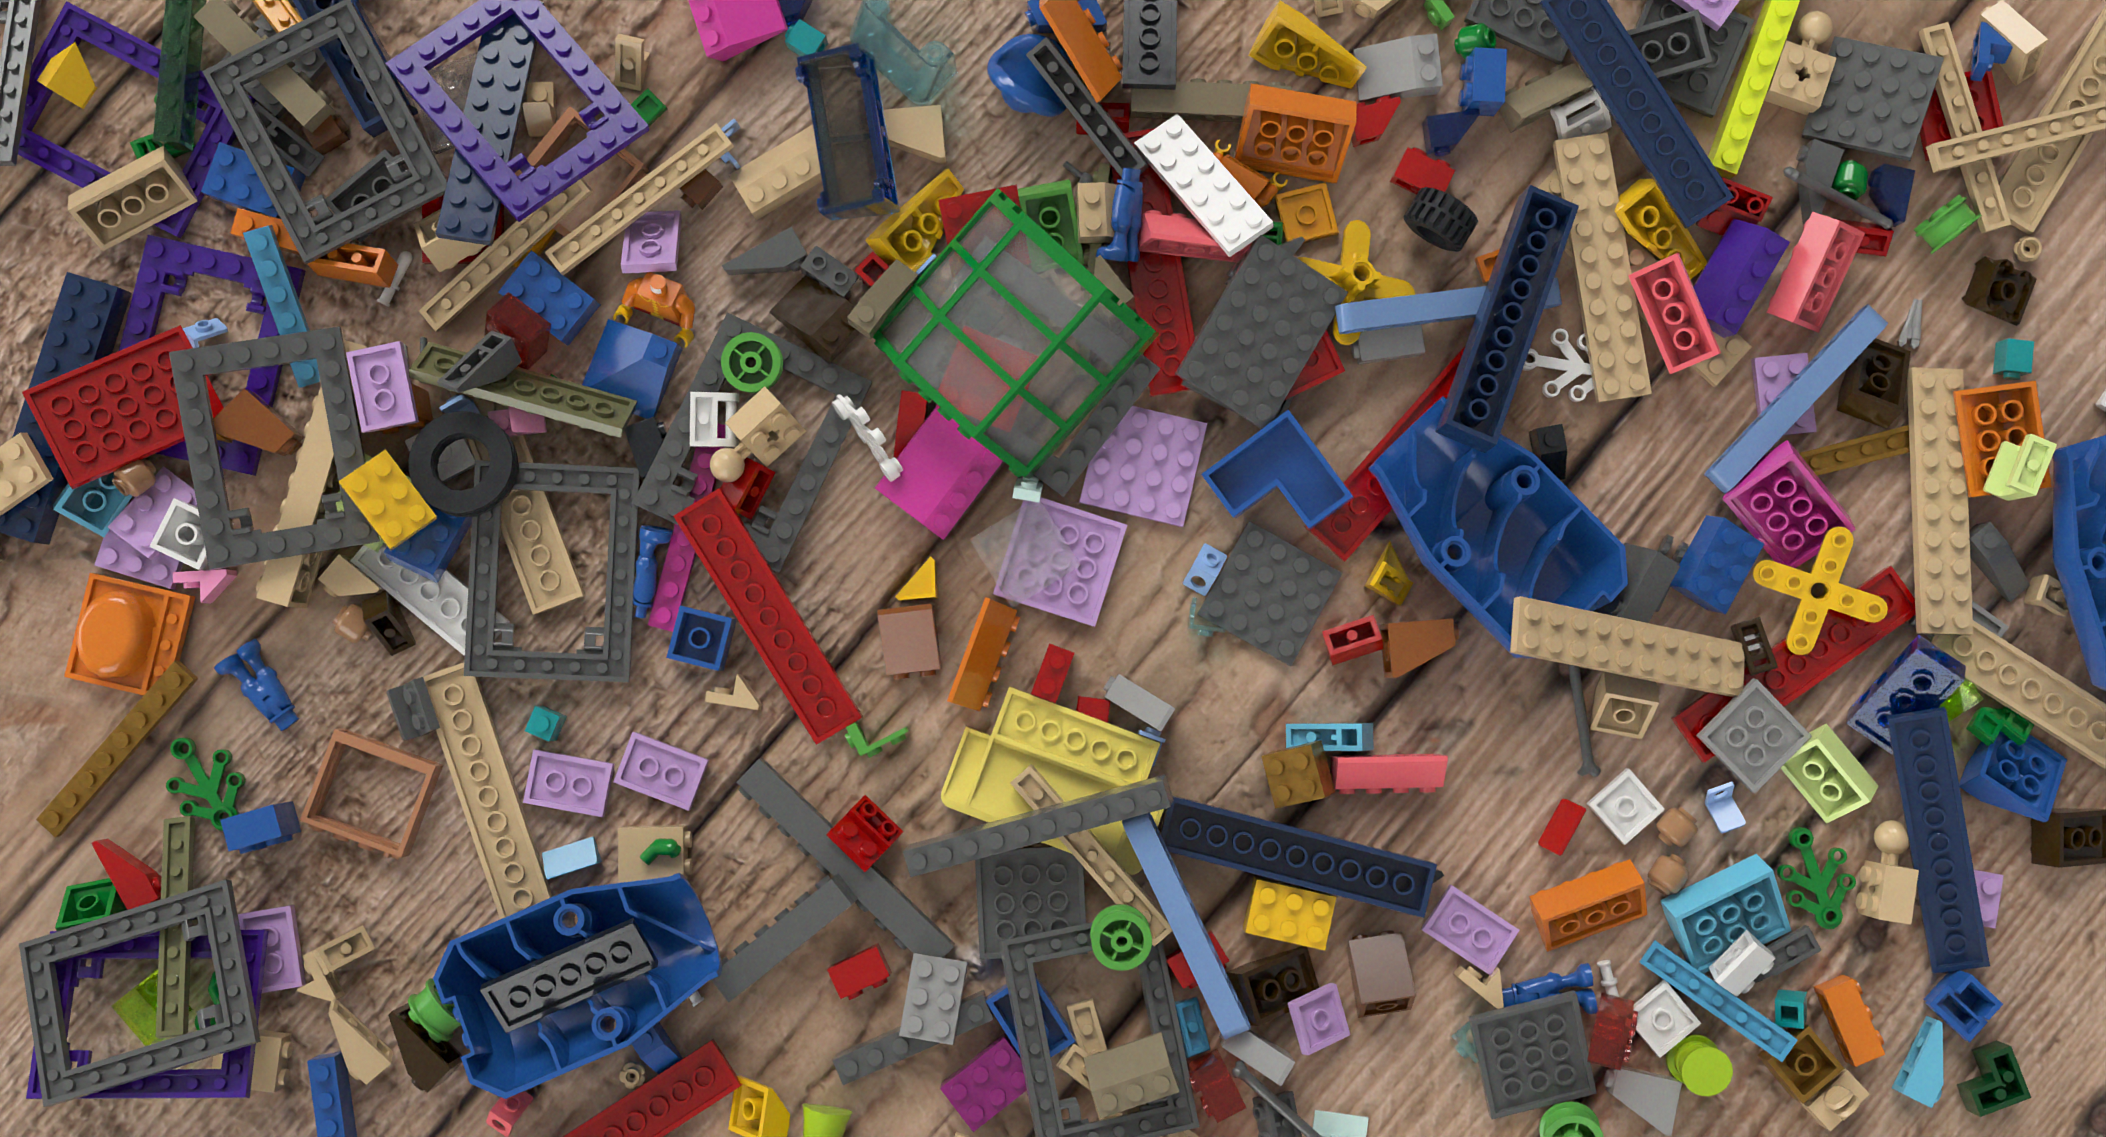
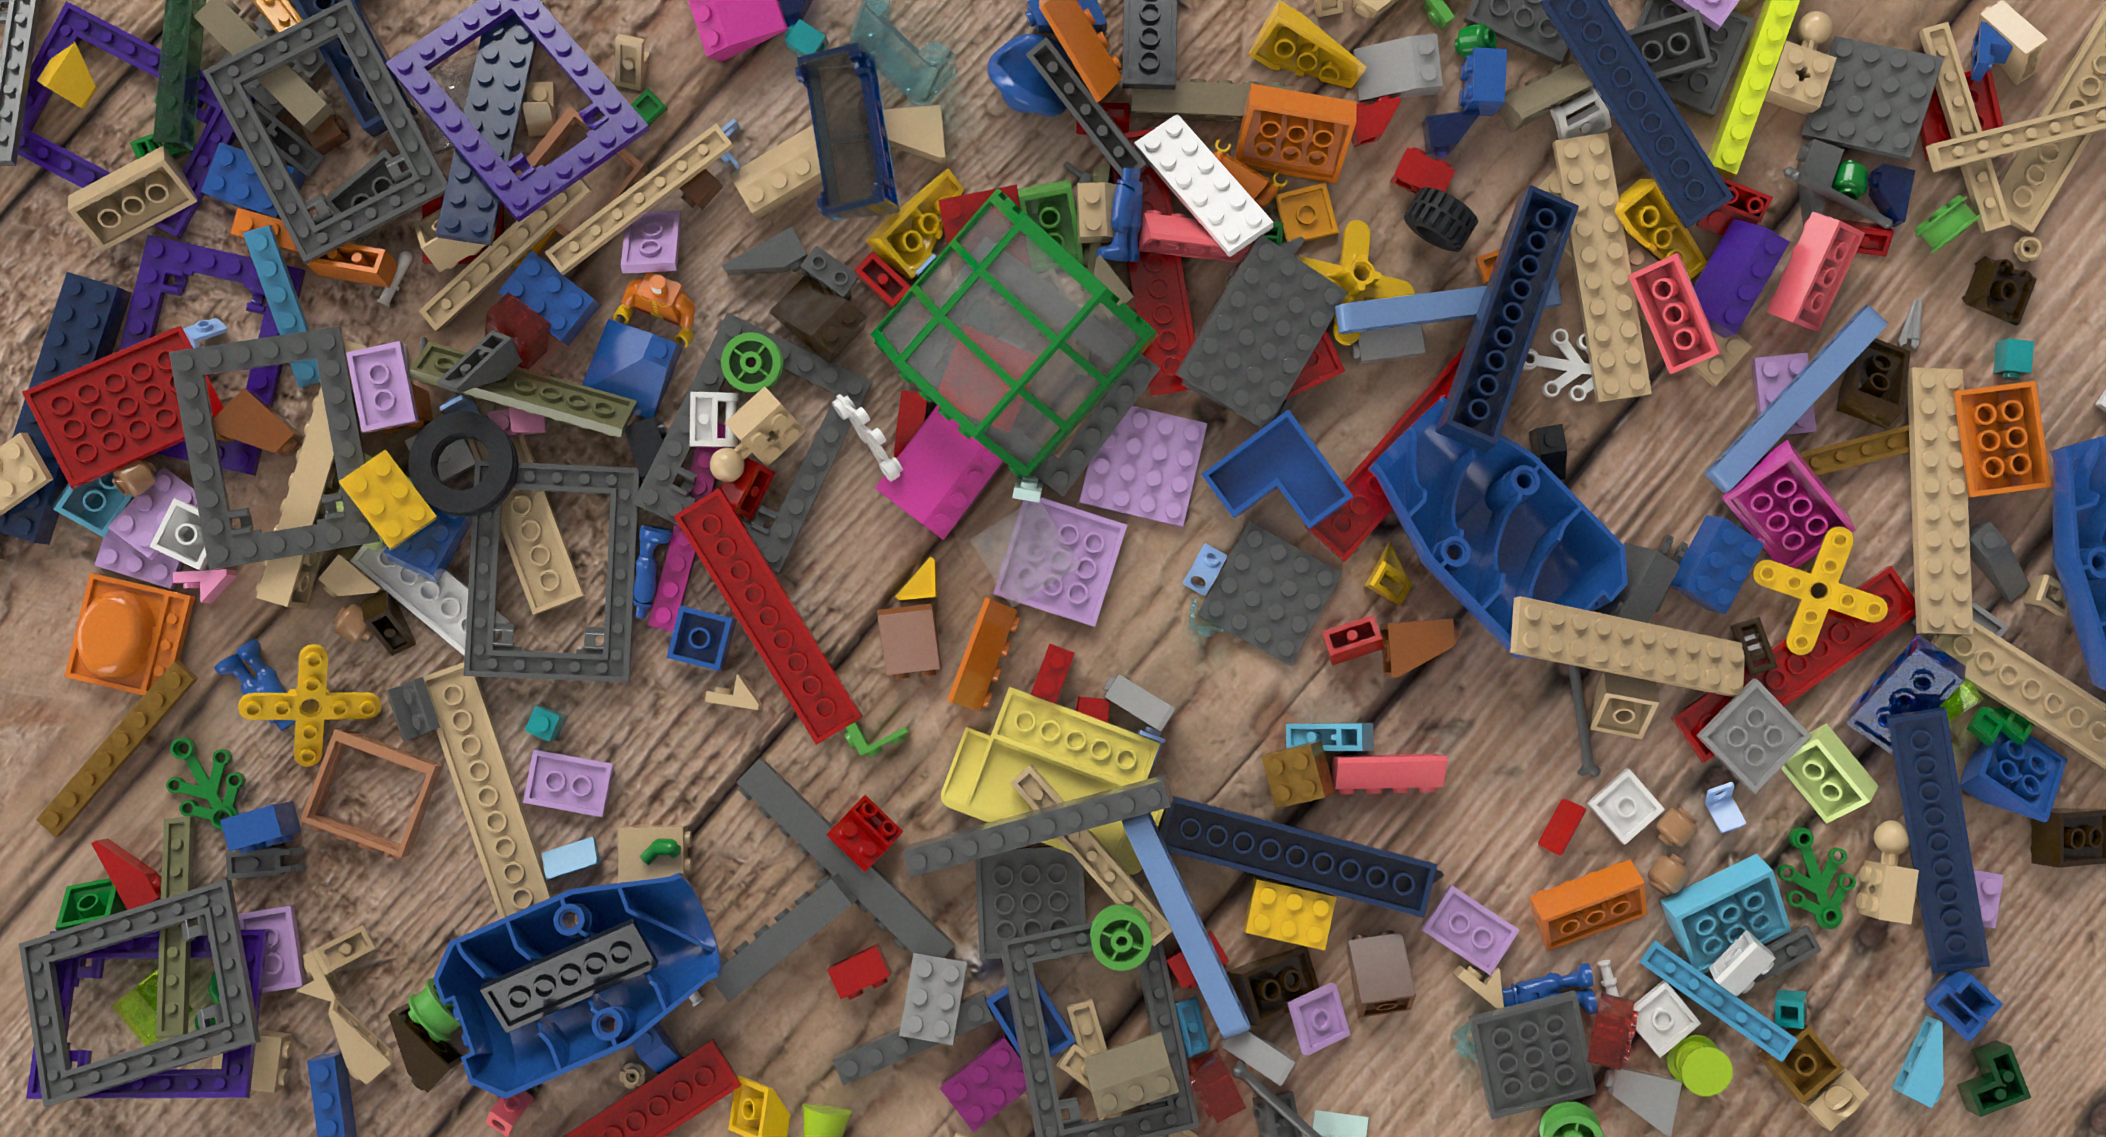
(262, 862): none -> dark grey hinge
(309, 715): none -> yellow piece
(661, 771): lavender plate -> none
(881, 299): dark tan slope -> none
(1850, 1020): orange brick -> none
(2019, 469): yellowish green panel -> none

